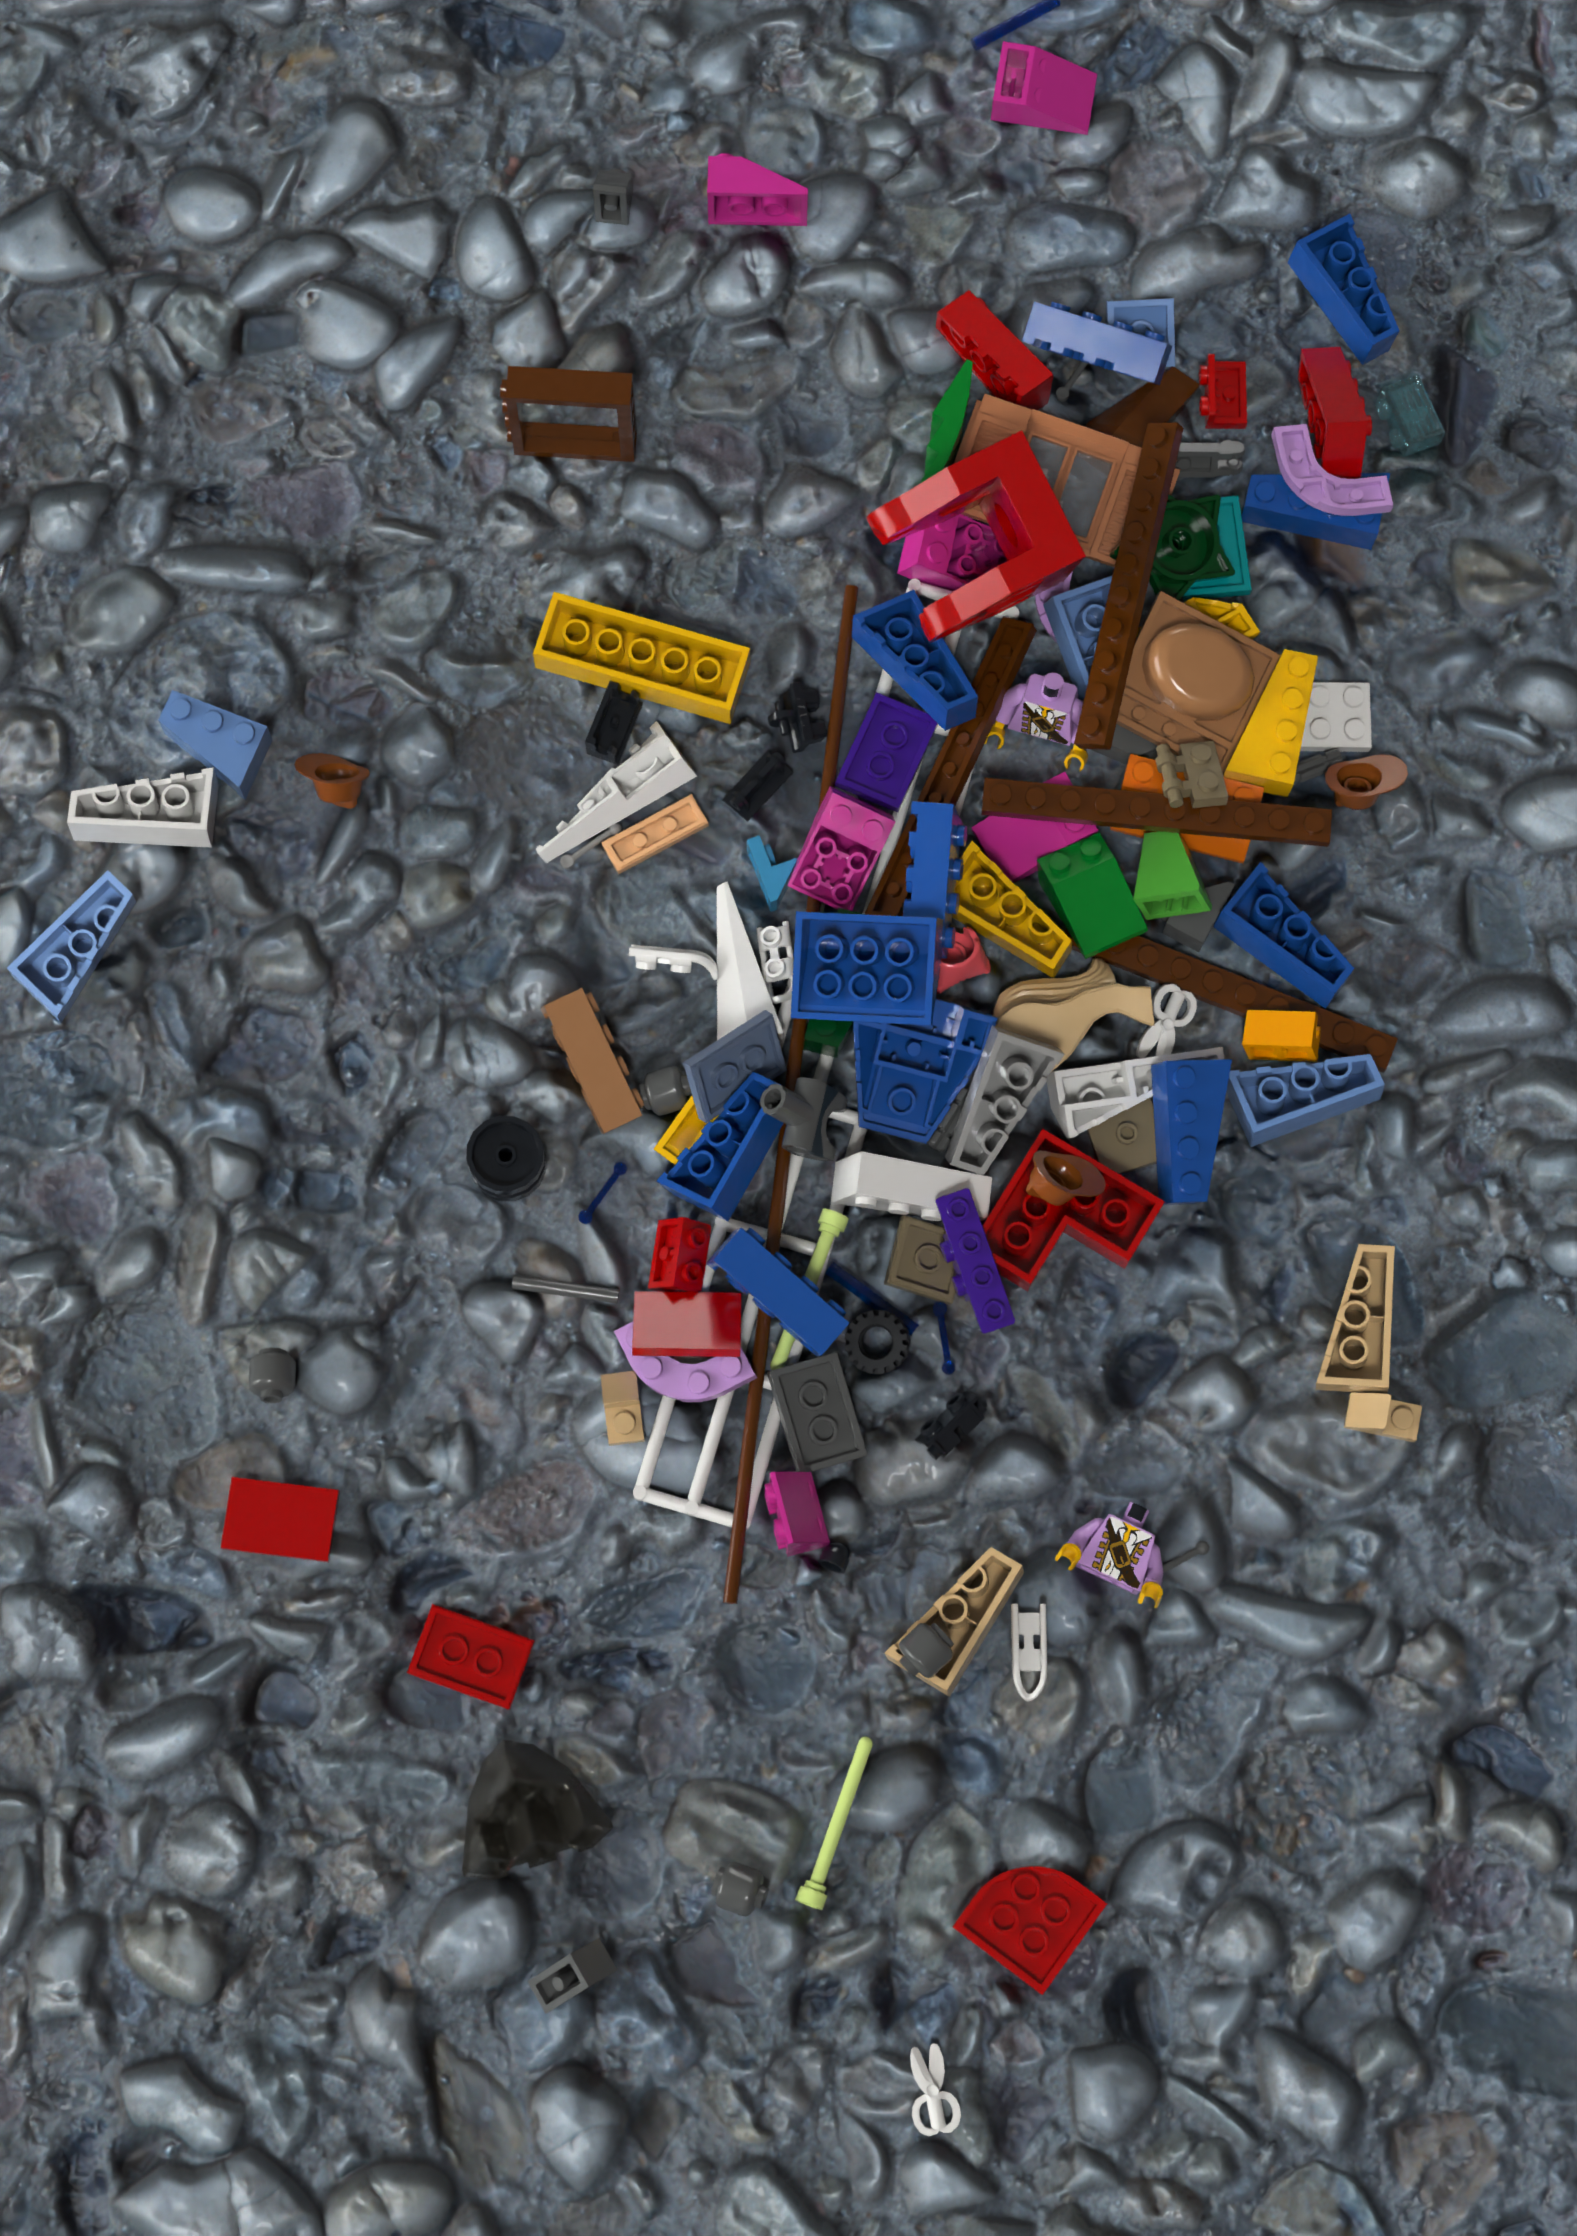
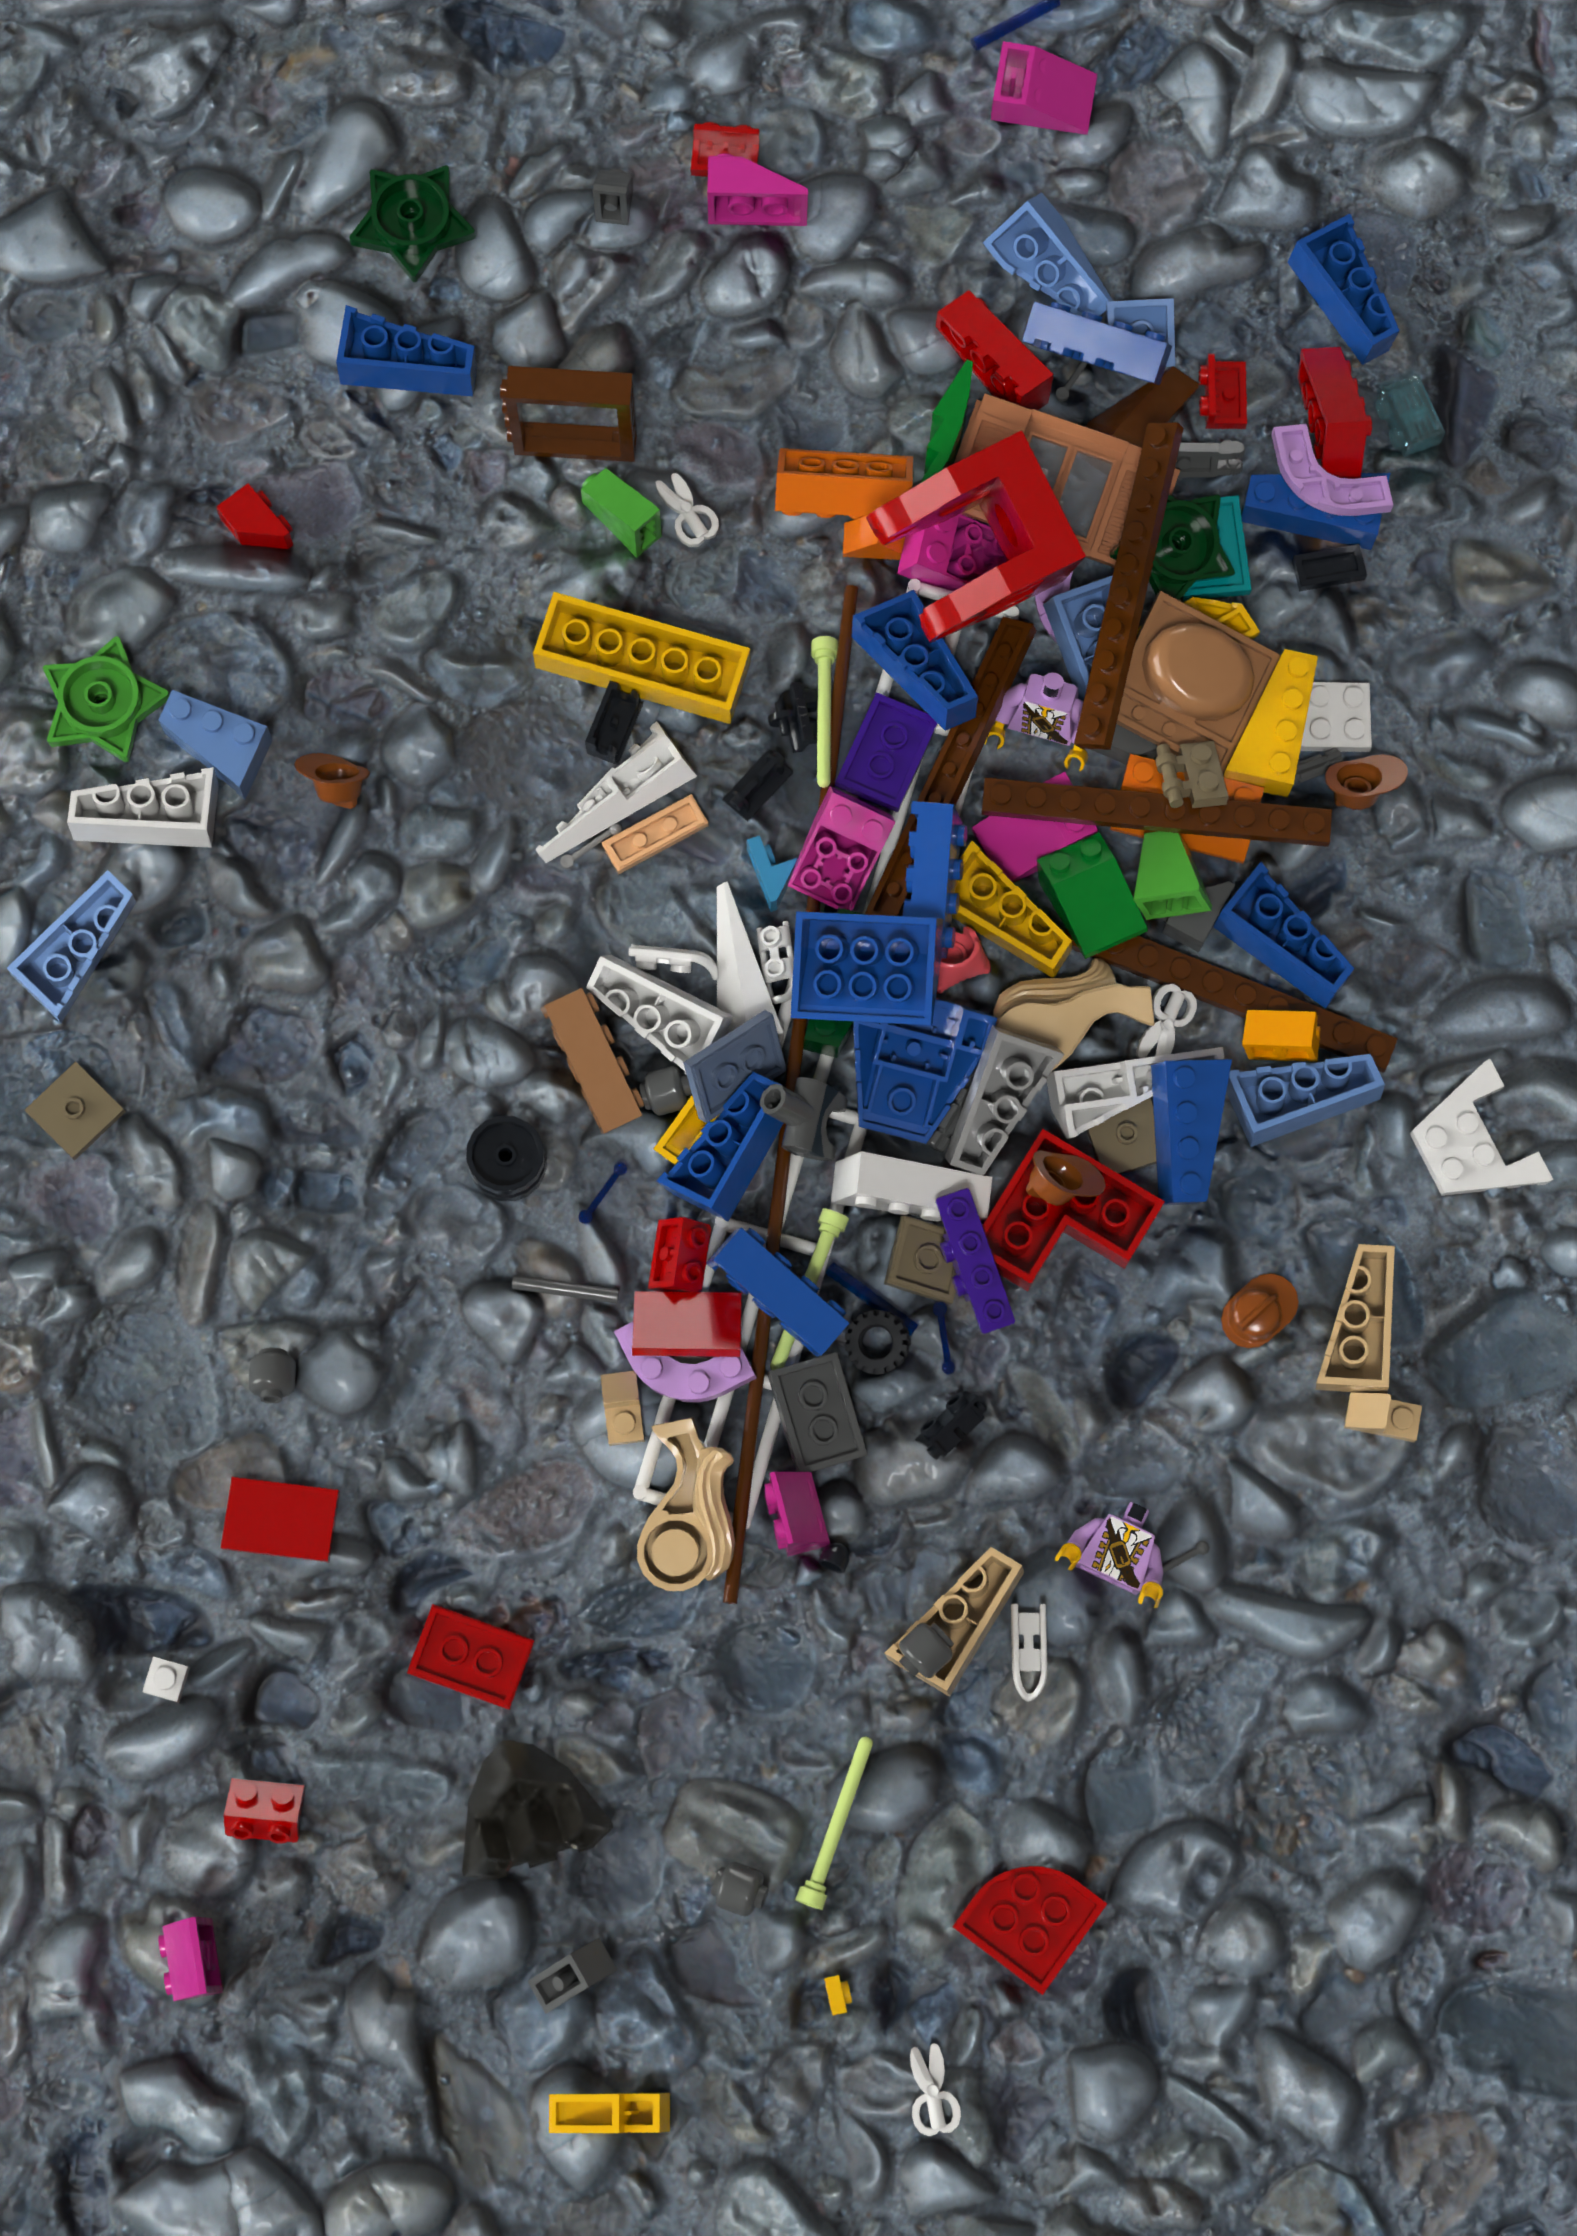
(75, 1111): none -> dark tan plate
(96, 678): none -> bright green plate
(166, 1679): none -> white plate
(191, 1959): none -> dark pink slope
(251, 520): none -> red slope
(263, 1810): none -> bracket
(402, 358): none -> blue wedge
(411, 219): none -> dark green plate
(609, 2113): none -> yellow slope
(622, 511): none -> bright green slope
(657, 1010): none -> white wedge
(683, 504): none -> white piece
(691, 1527): none -> tan animal
(713, 139): none -> red bracket
(824, 654): none -> yellowish green piece
(838, 1994): none -> yellow plate
(839, 482): none -> orange slope
(862, 543): none -> orange slope
(1046, 254): none -> medium blue wedge
(1259, 1310): none -> dark orange piece
(1329, 567): none -> black tile
(1460, 1148): none -> white wing

